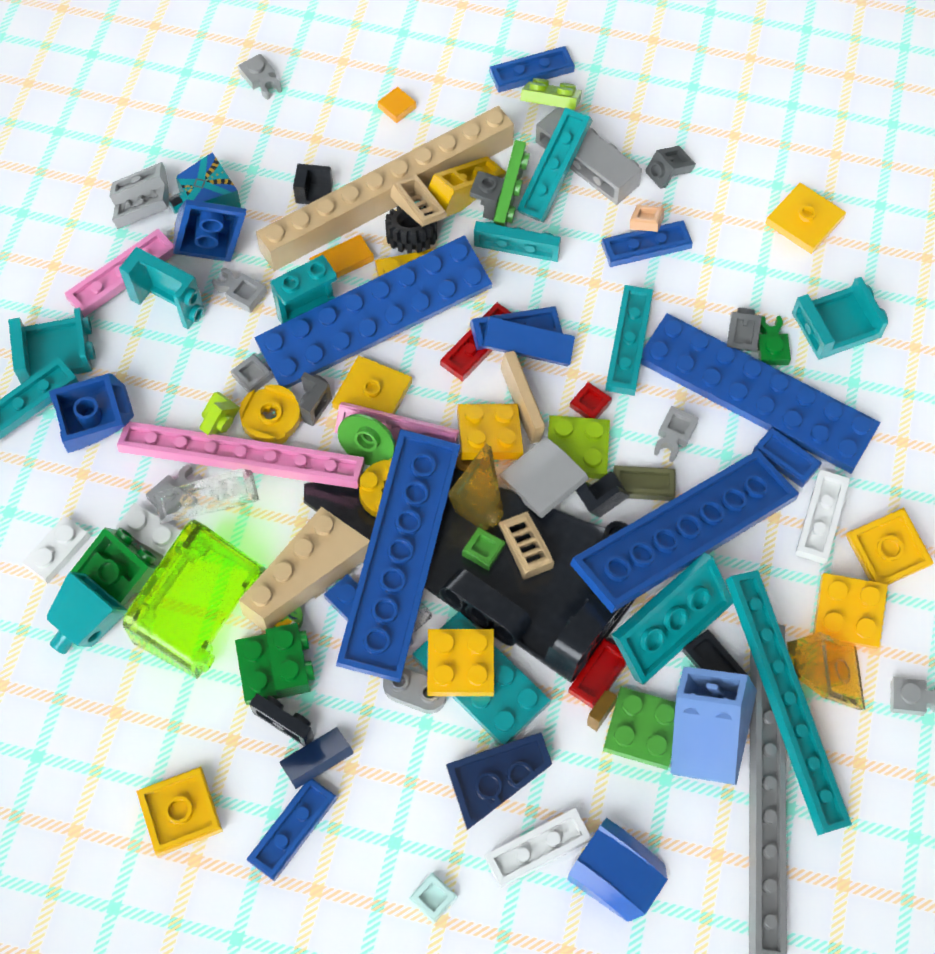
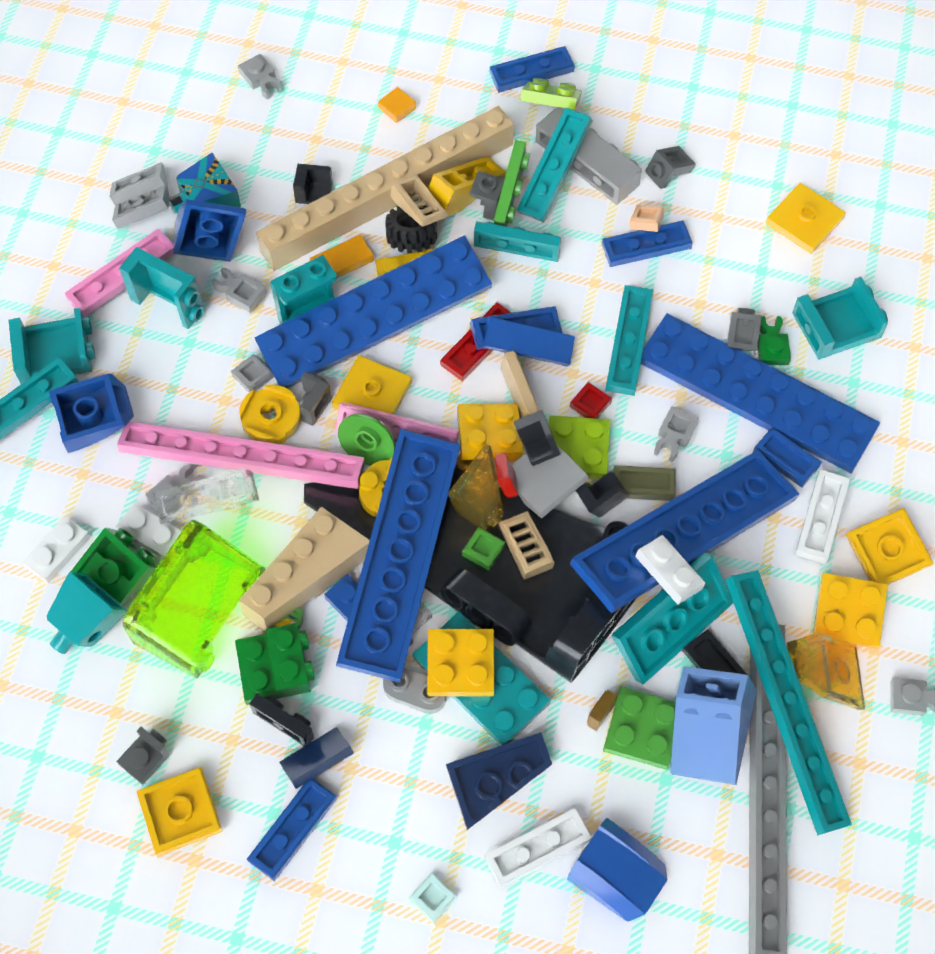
(144, 755): none -> dark grey bracket
(218, 414): lime bracket -> none
(506, 475): none -> red tile
(537, 438): none -> black panel
(598, 674): red tile -> none
(670, 569): none -> white plate

